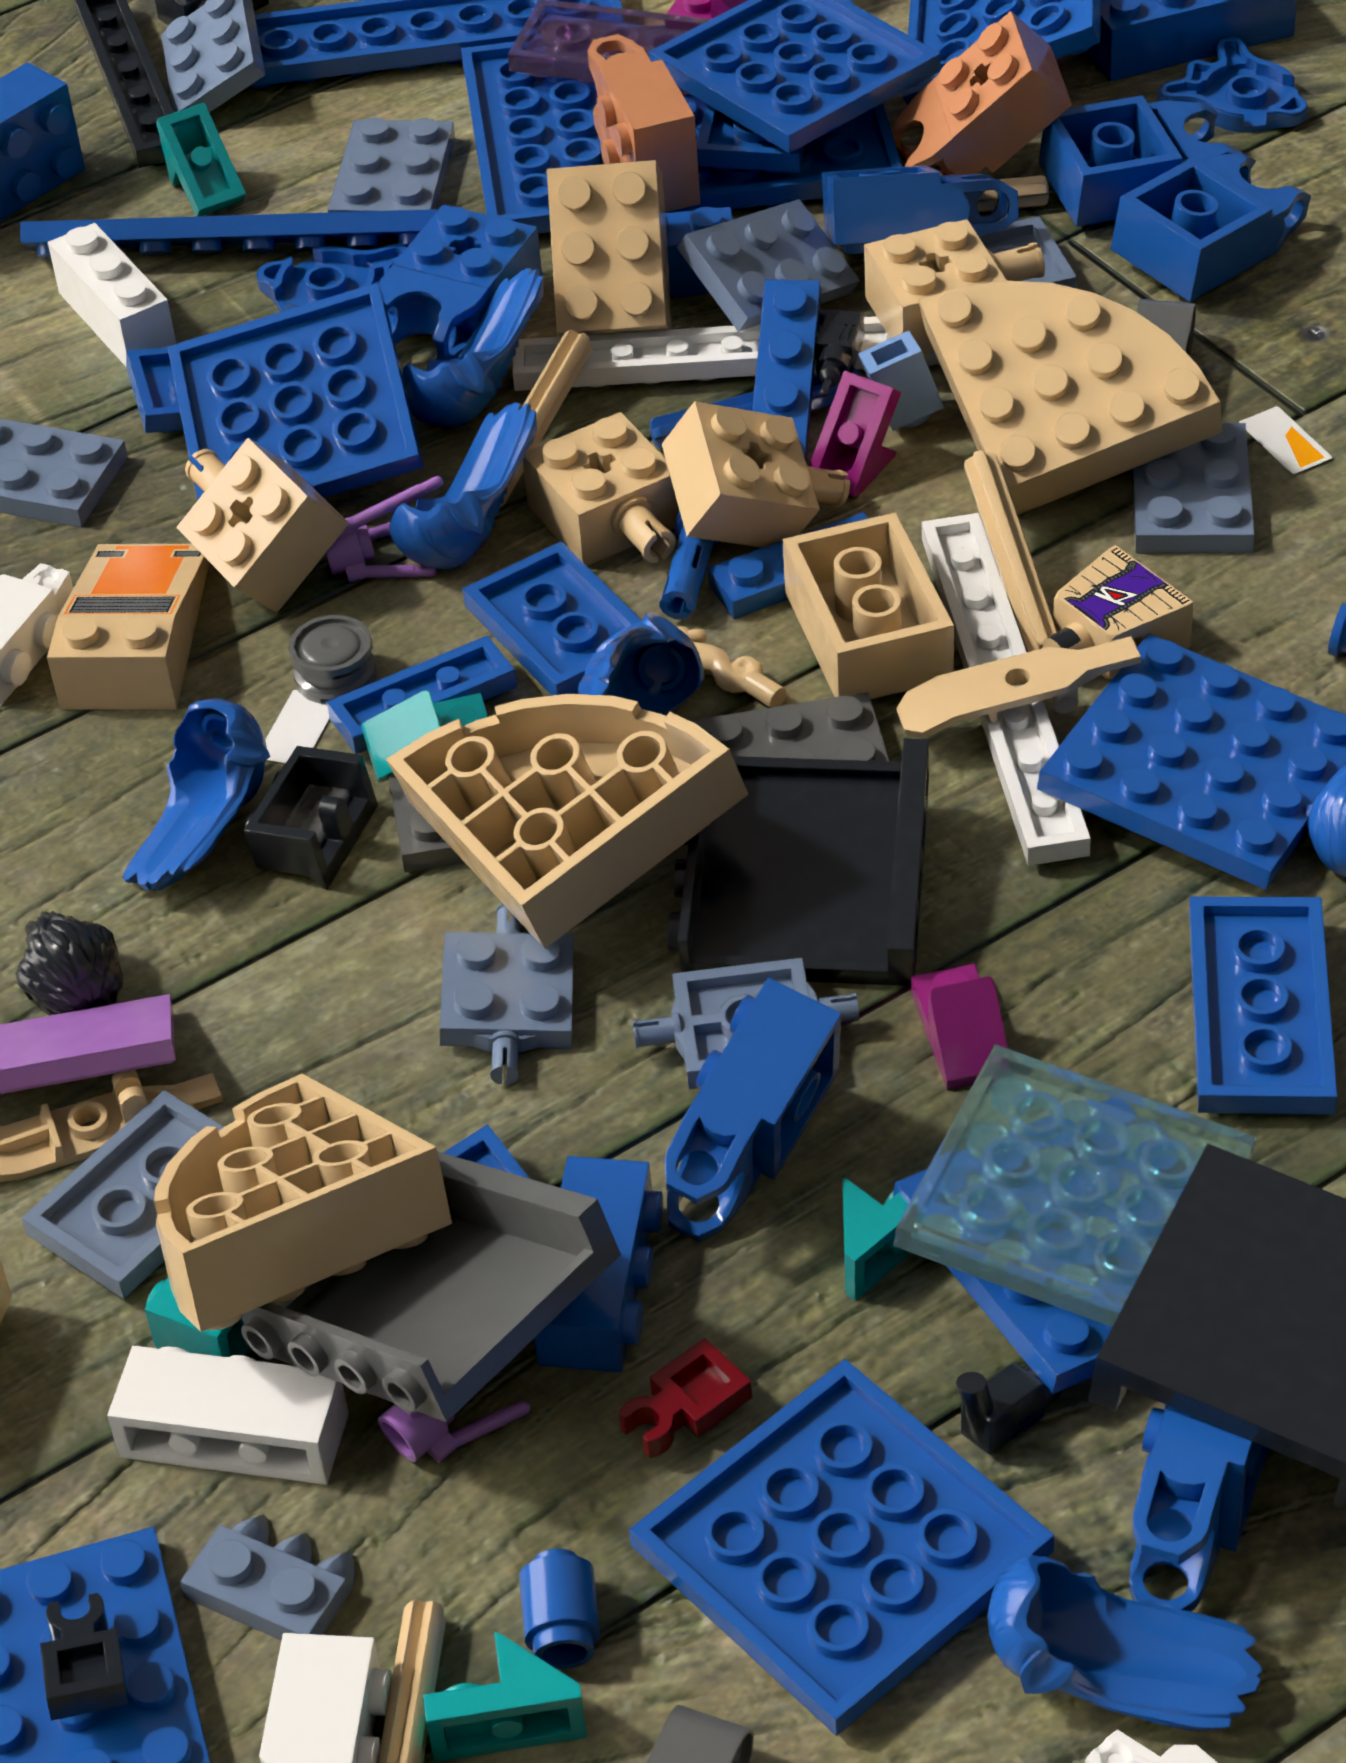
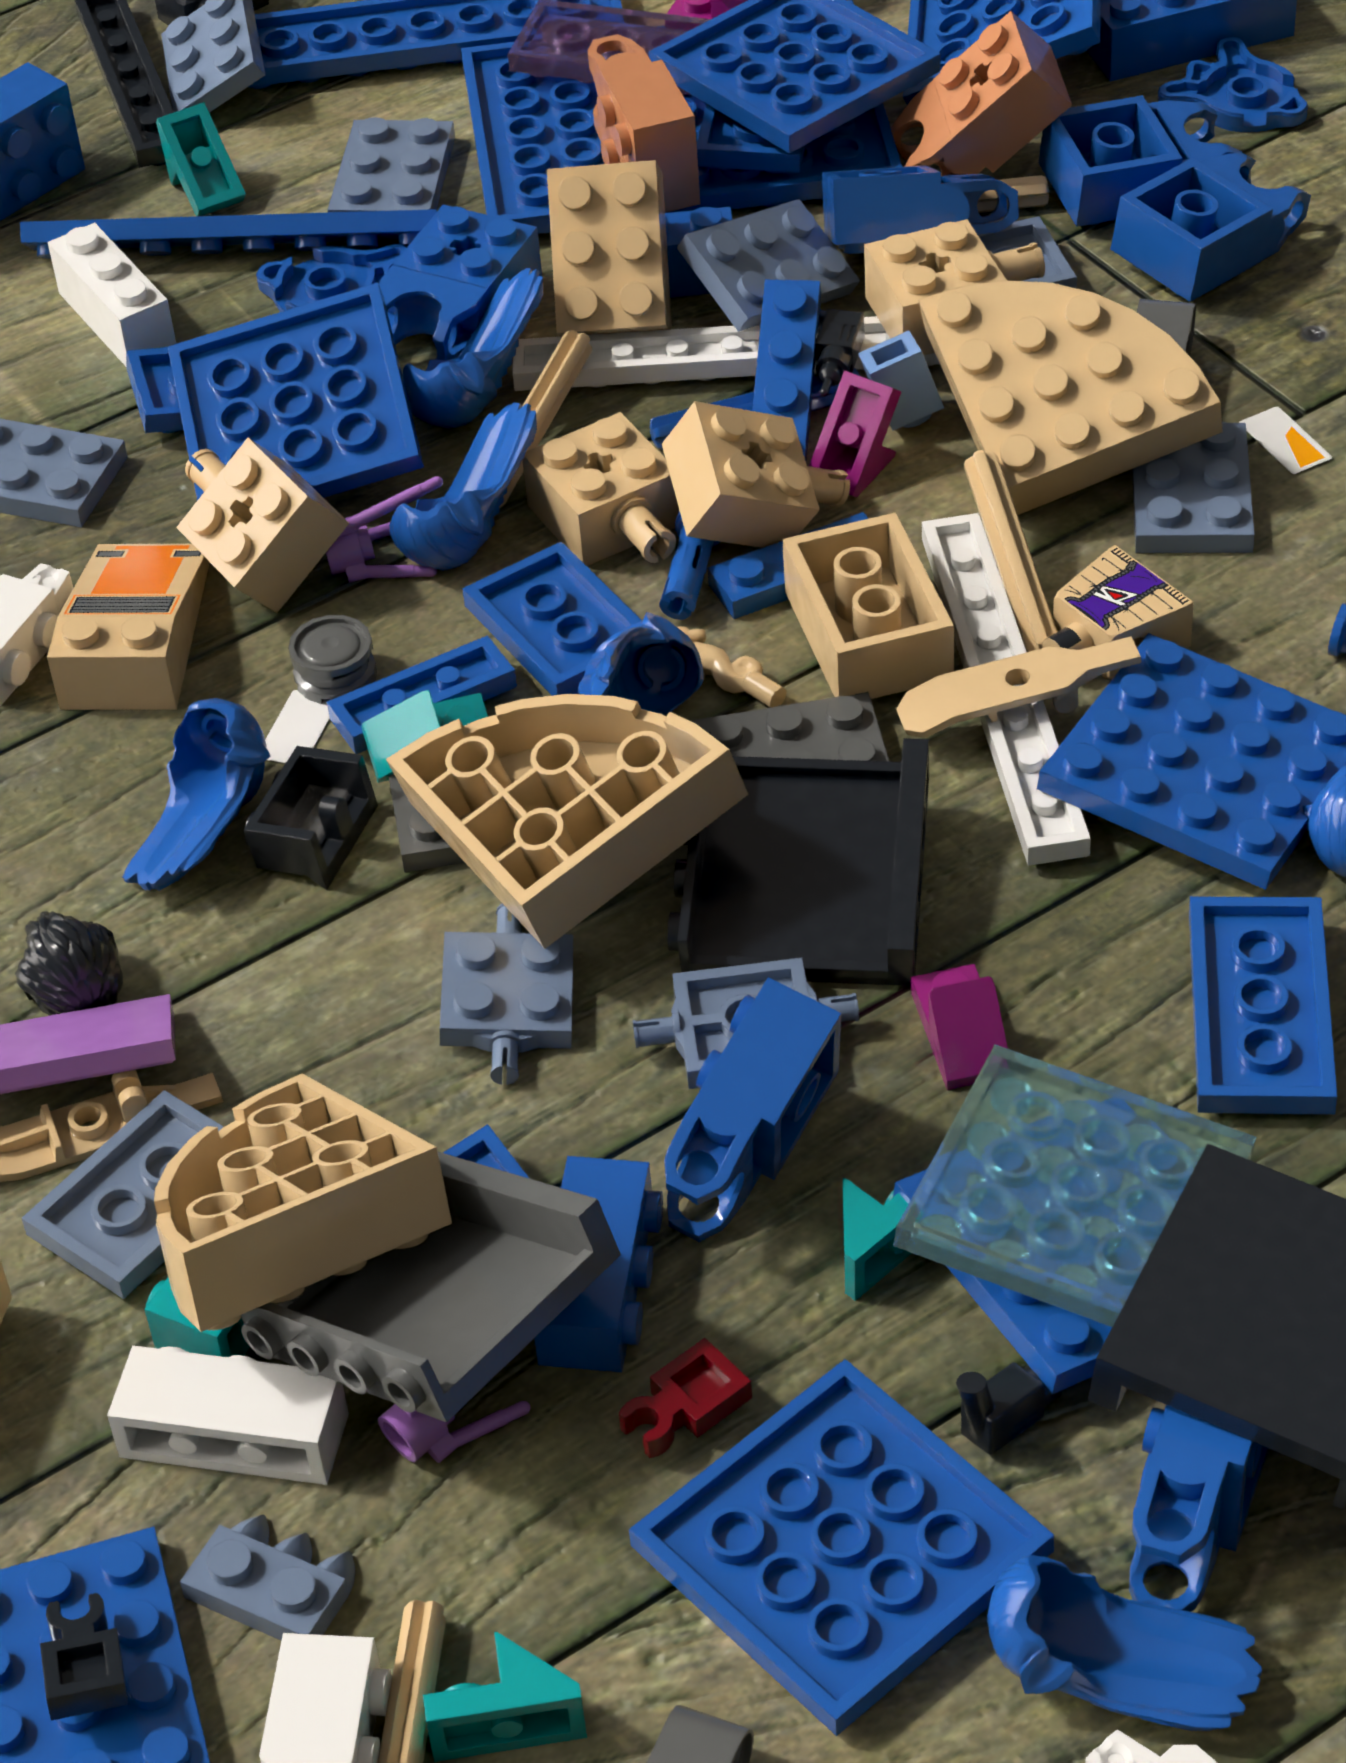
(560, 1608): blue brick -> none

